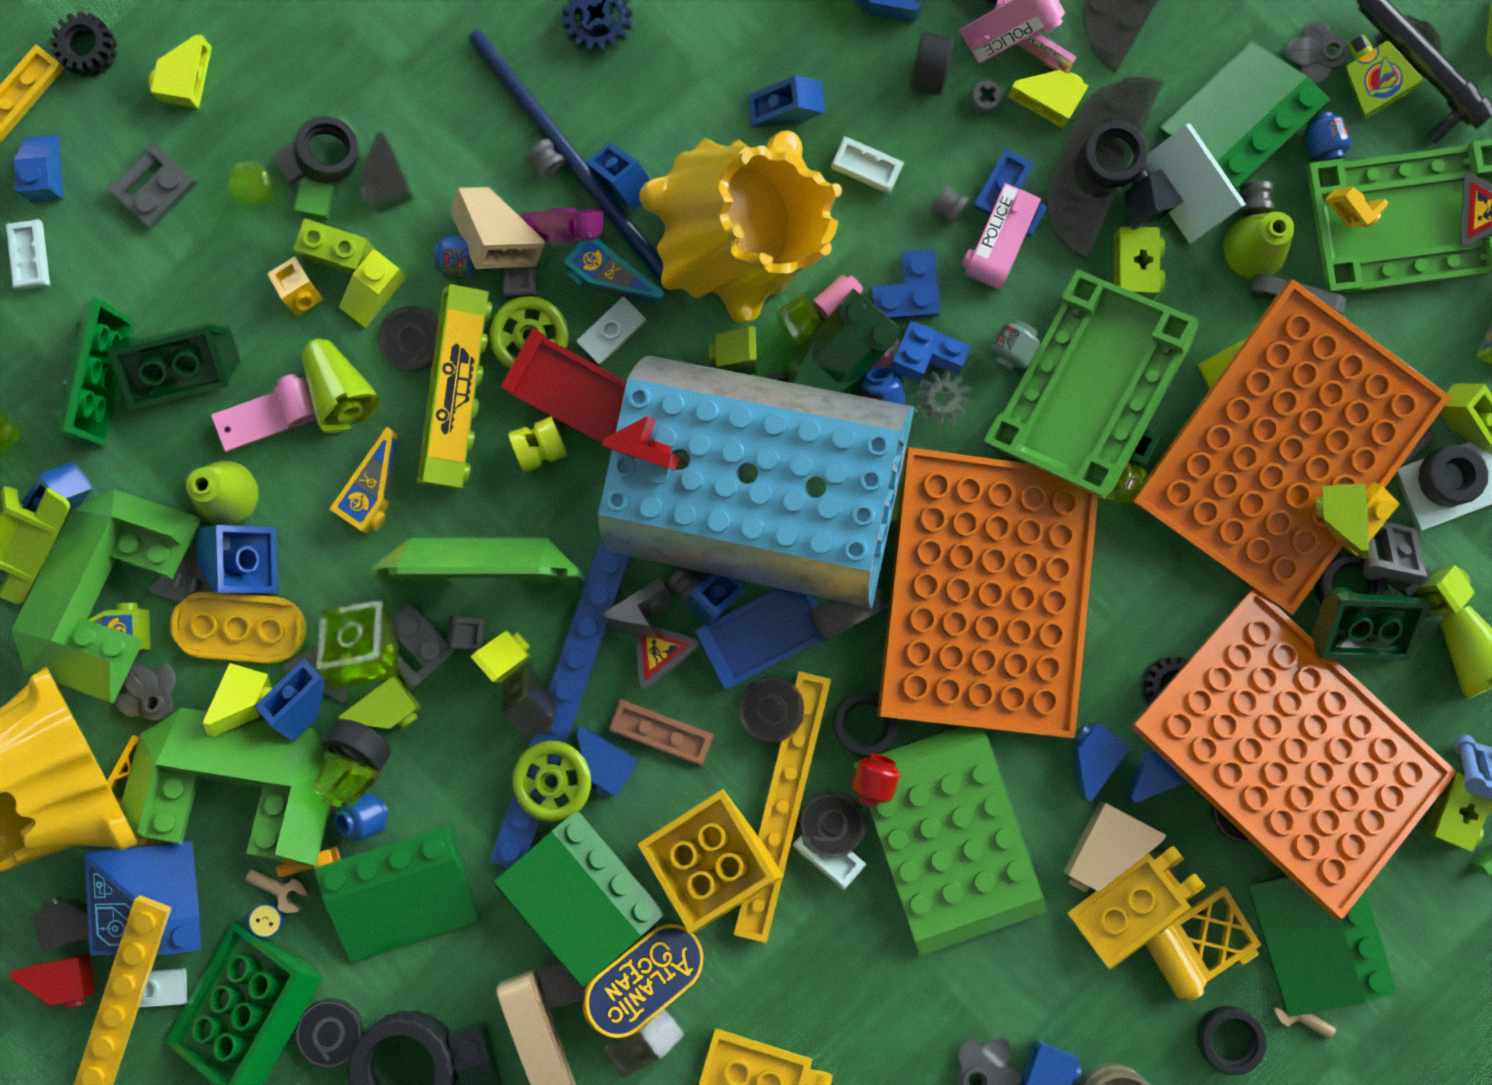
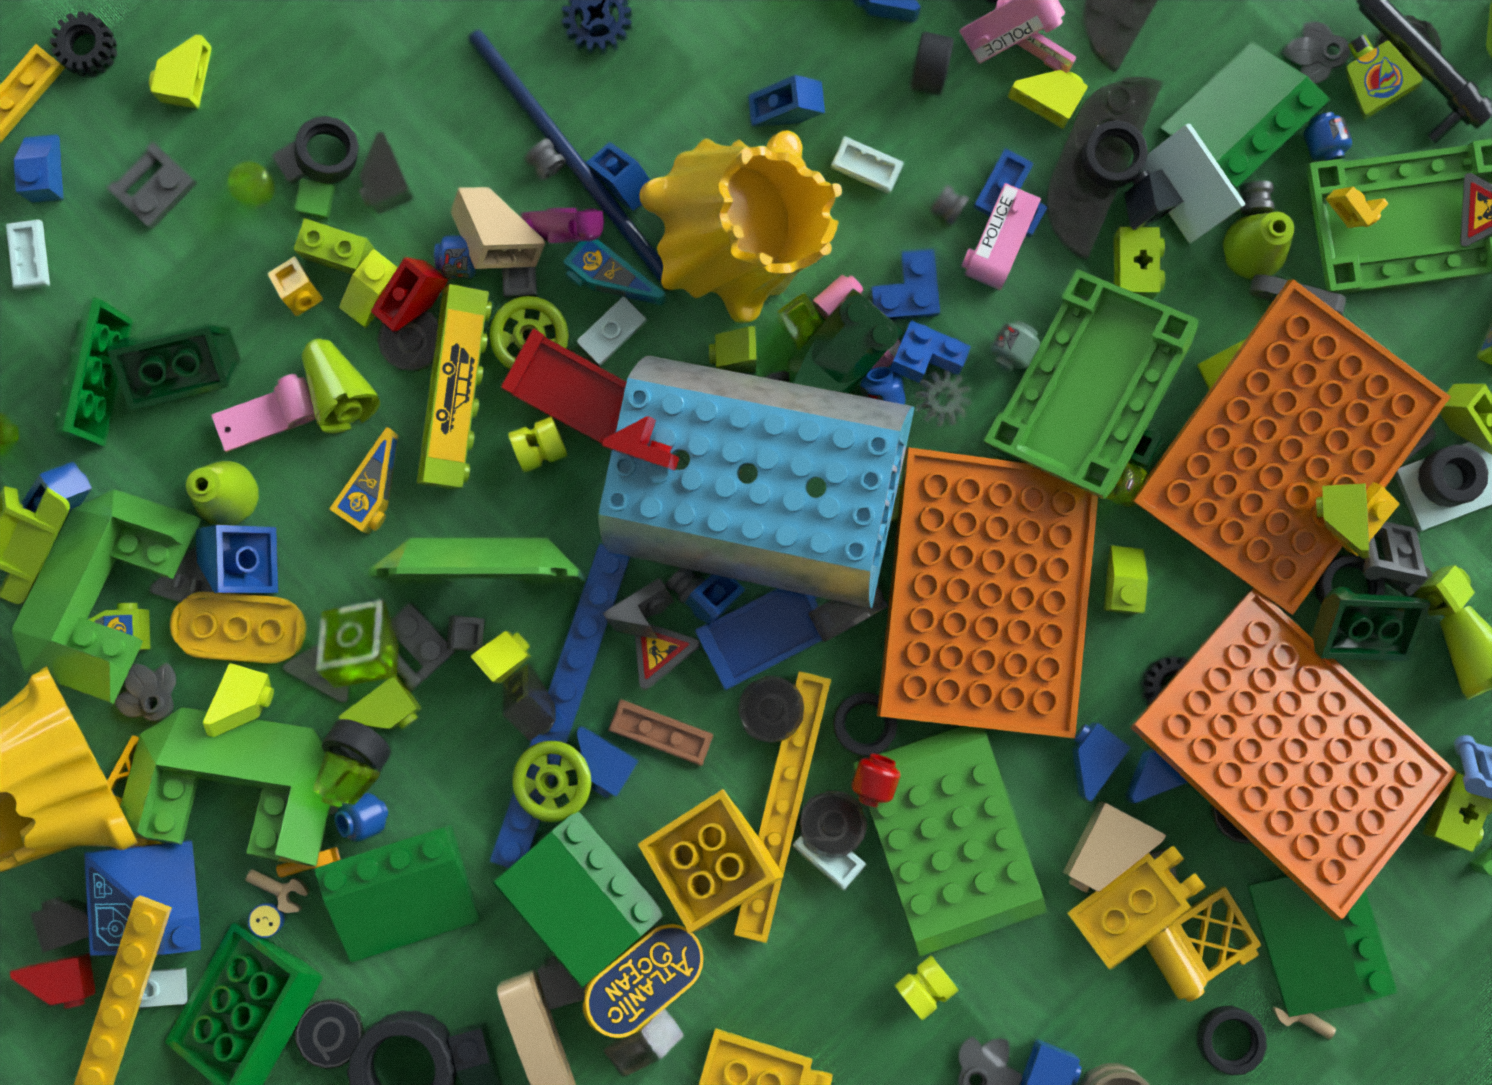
(294, 701): blue slope -> none
(408, 293): none -> red slope
(926, 987): none -> neon yellow wheel
(986, 106): dark grey bush -> none
(1126, 581): none -> lime slope

